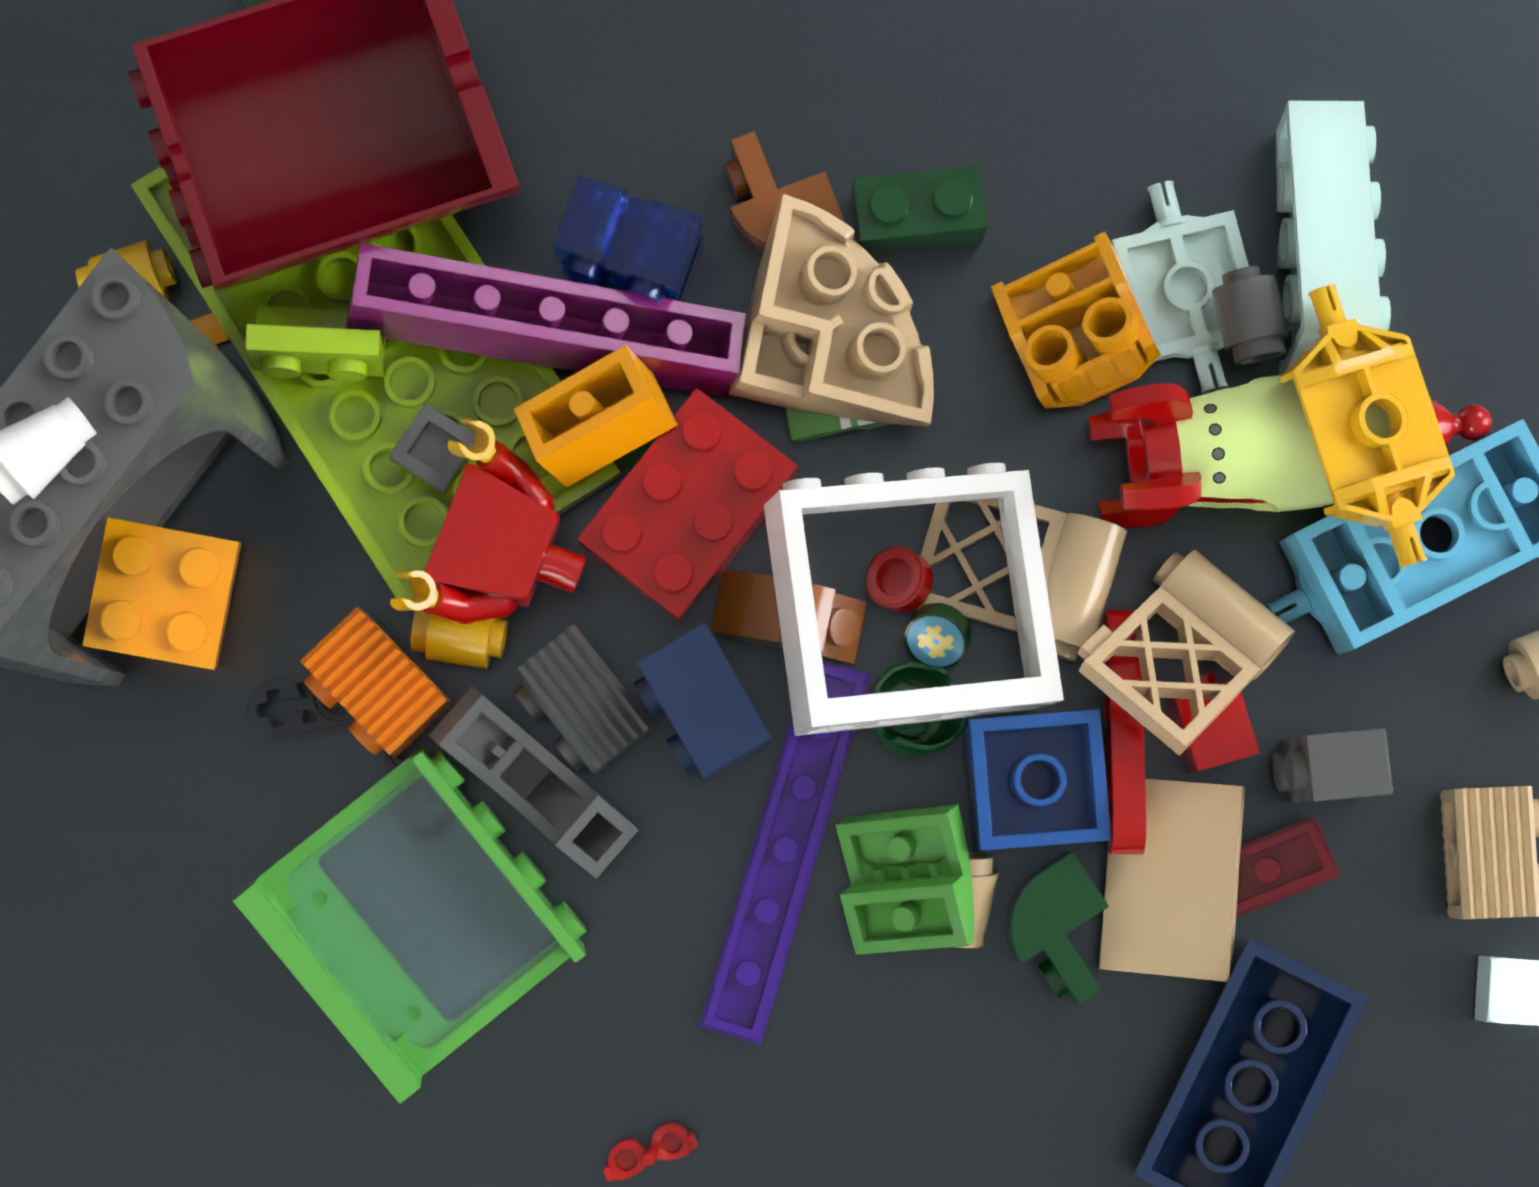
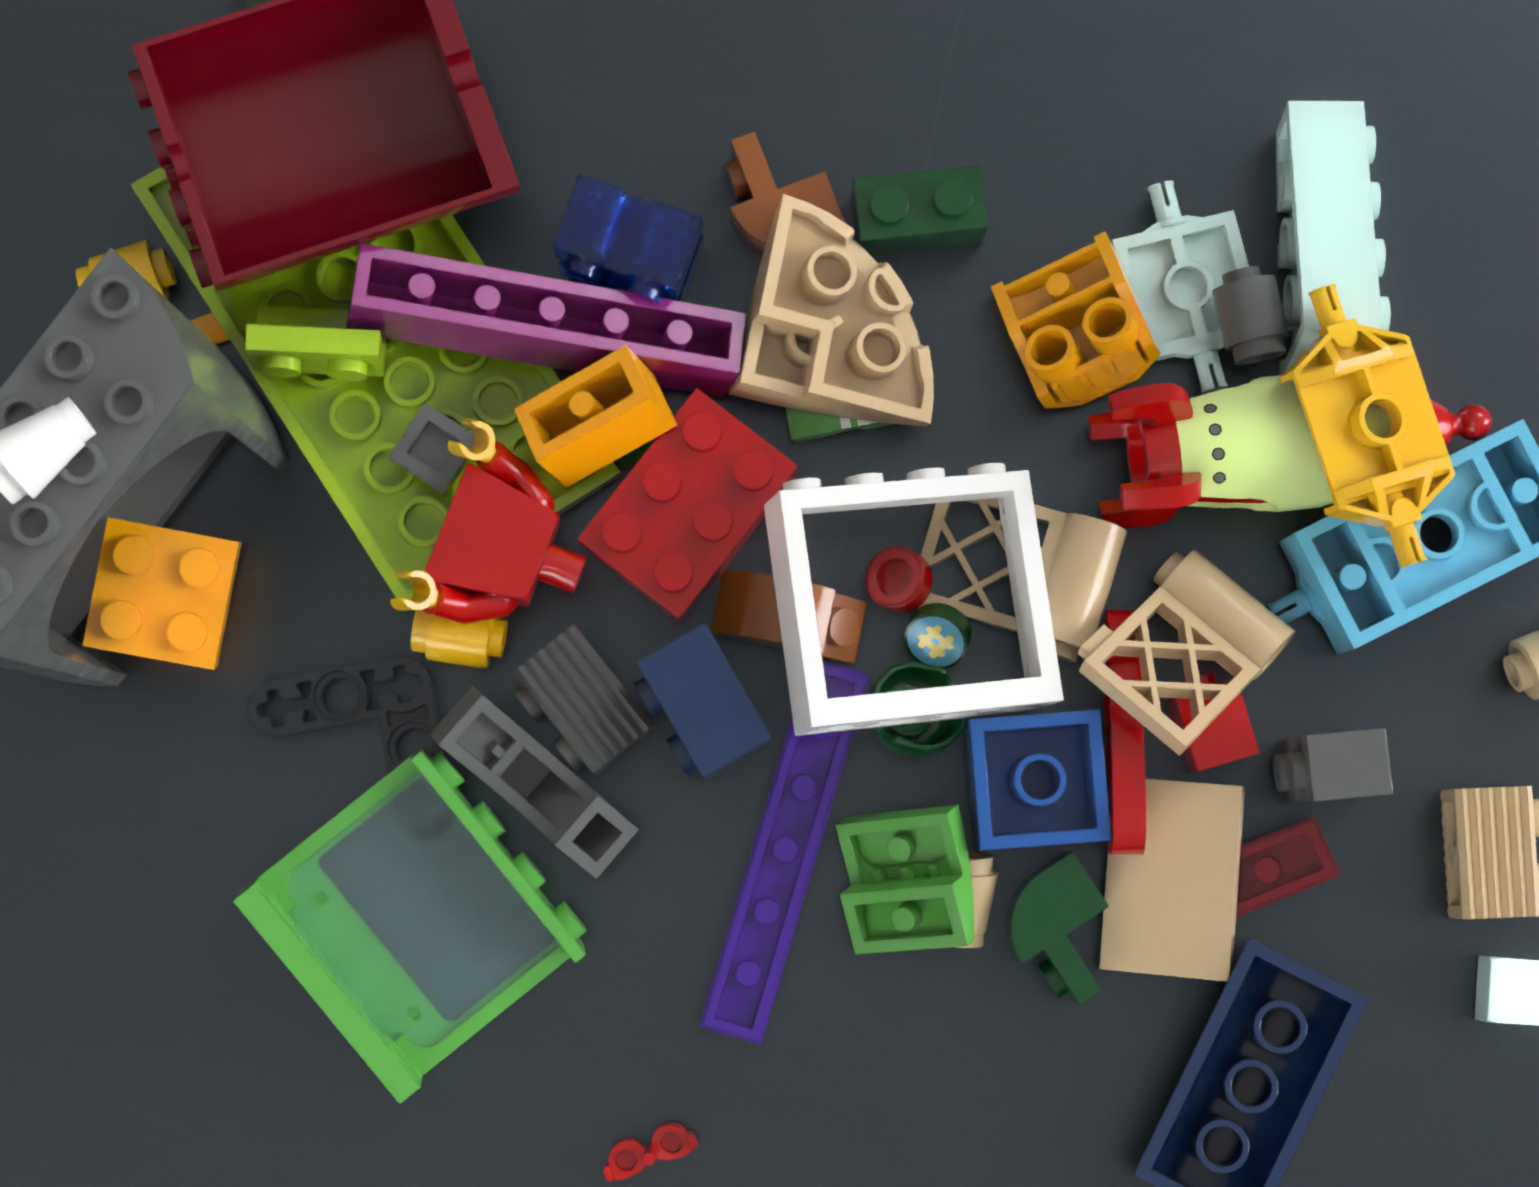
(374, 683): orange brick -> none

